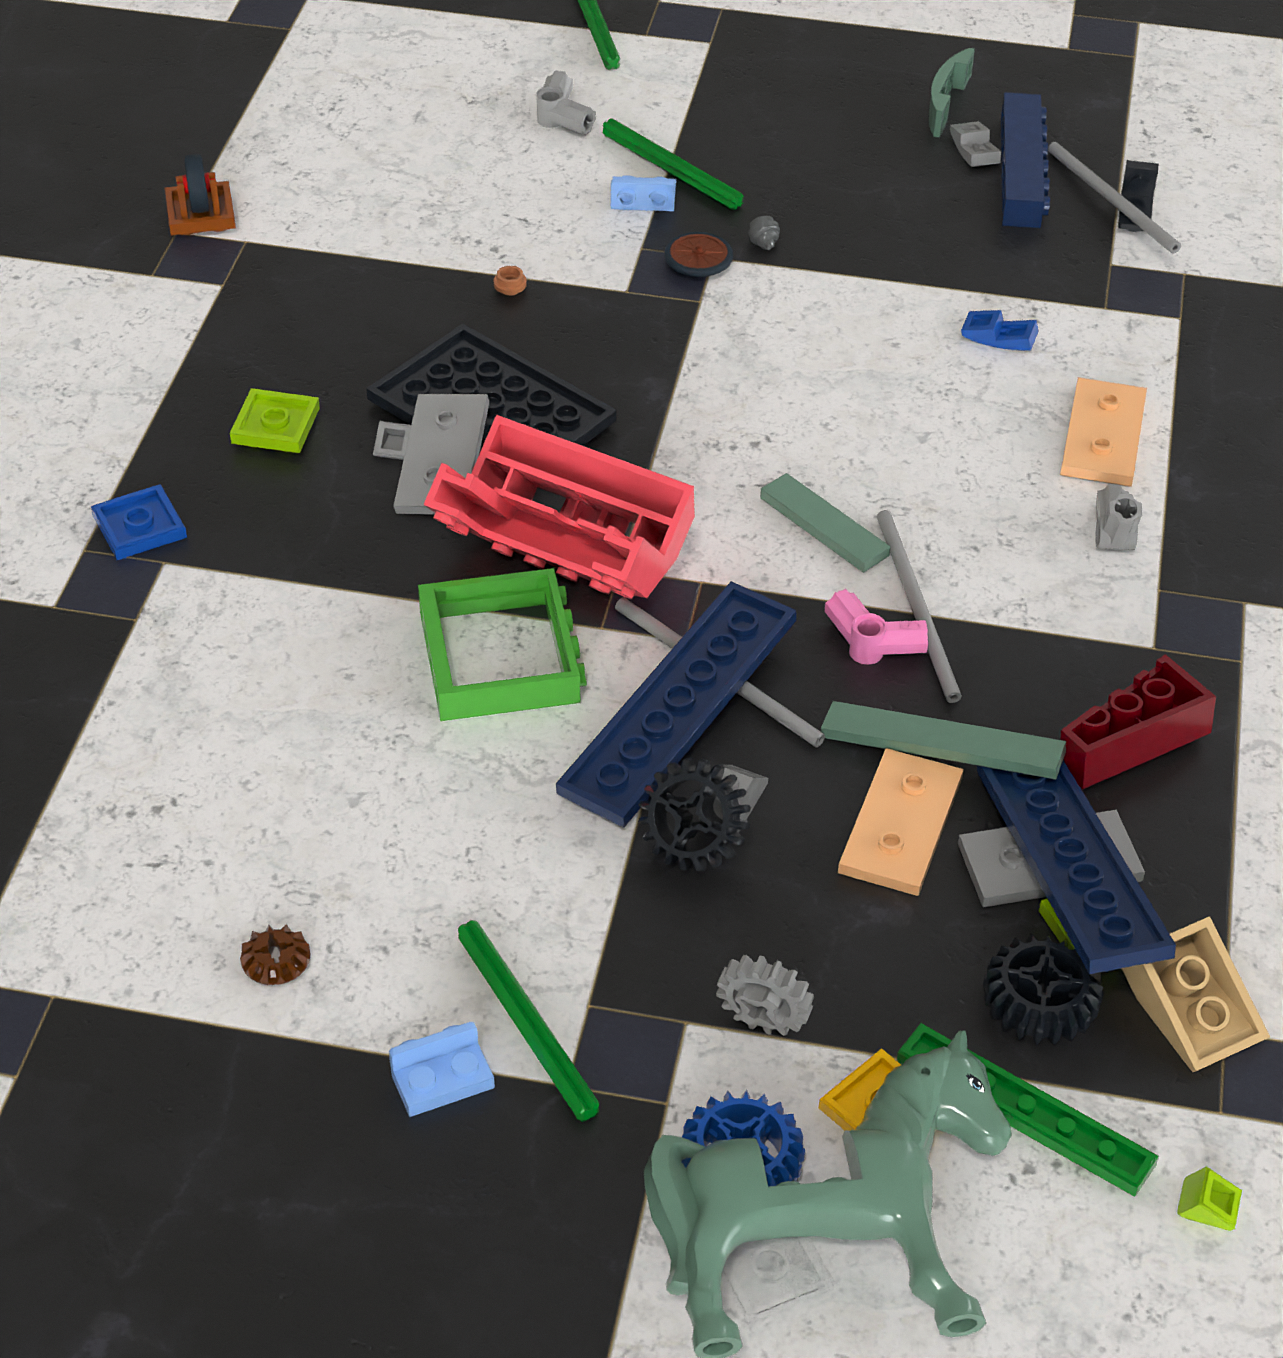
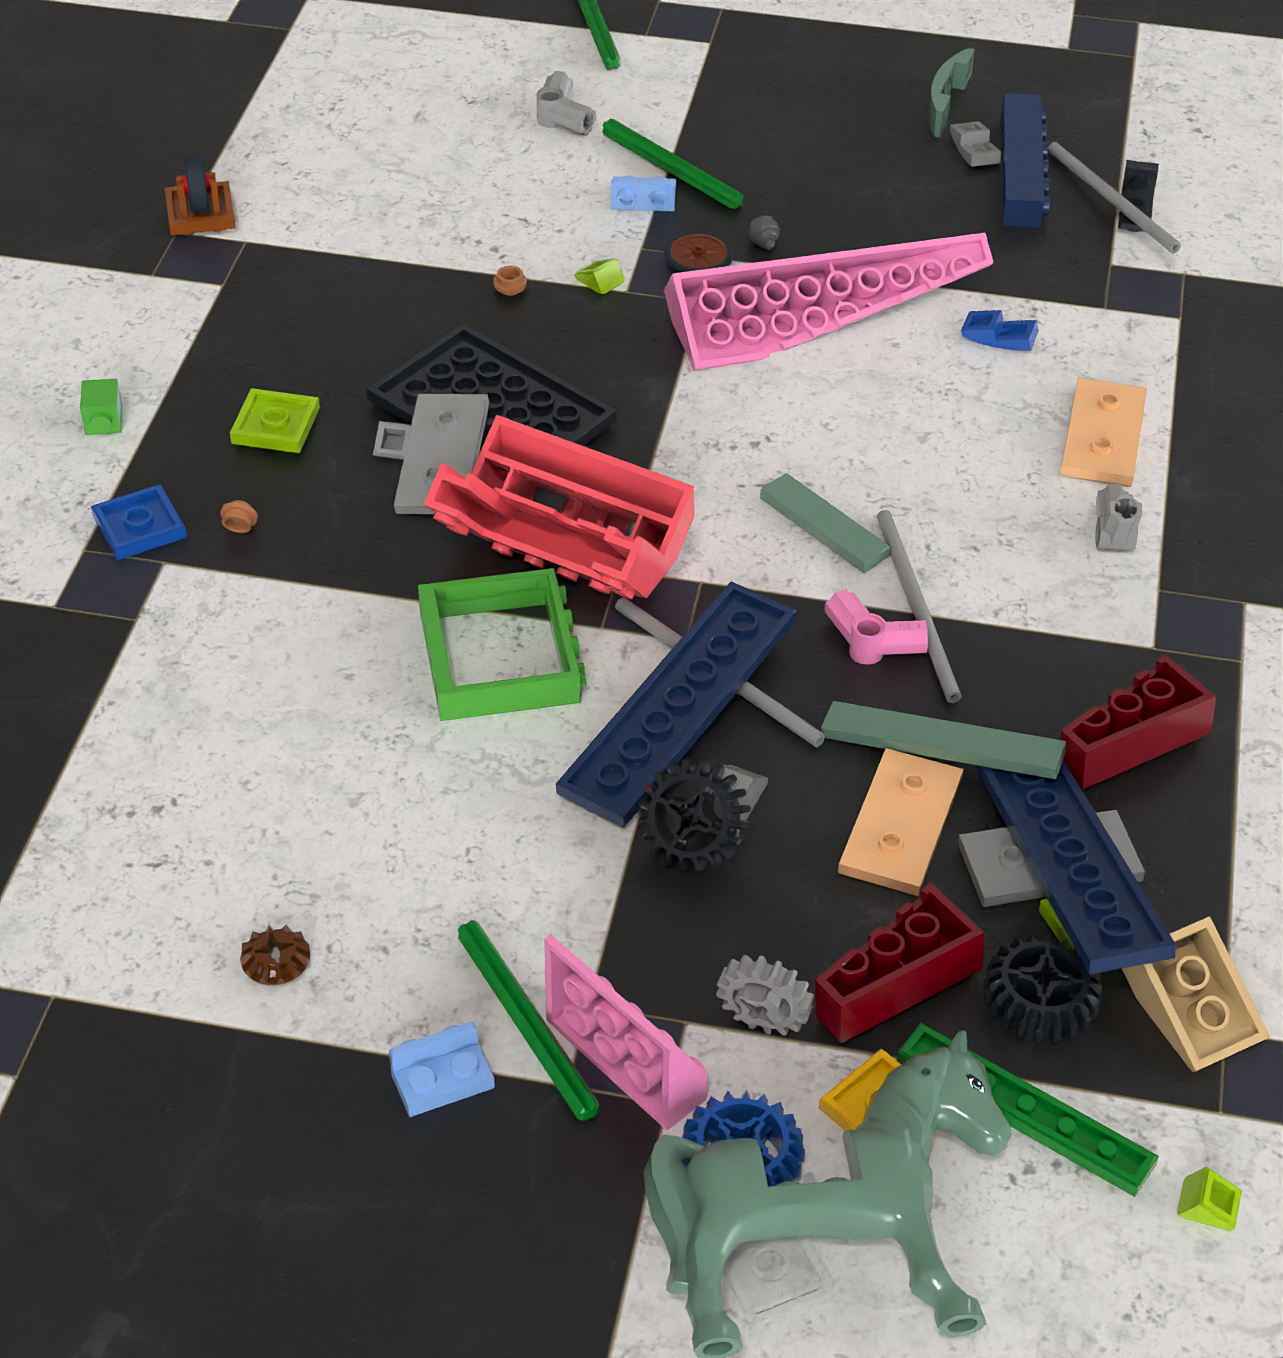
(101, 406): none -> bright green brick
(238, 516): none -> nougat plate
(601, 275): none -> lime slope
(620, 1039): none -> bright pink slope
(777, 304): none -> bright pink wedge
(899, 965): none -> dark red wedge

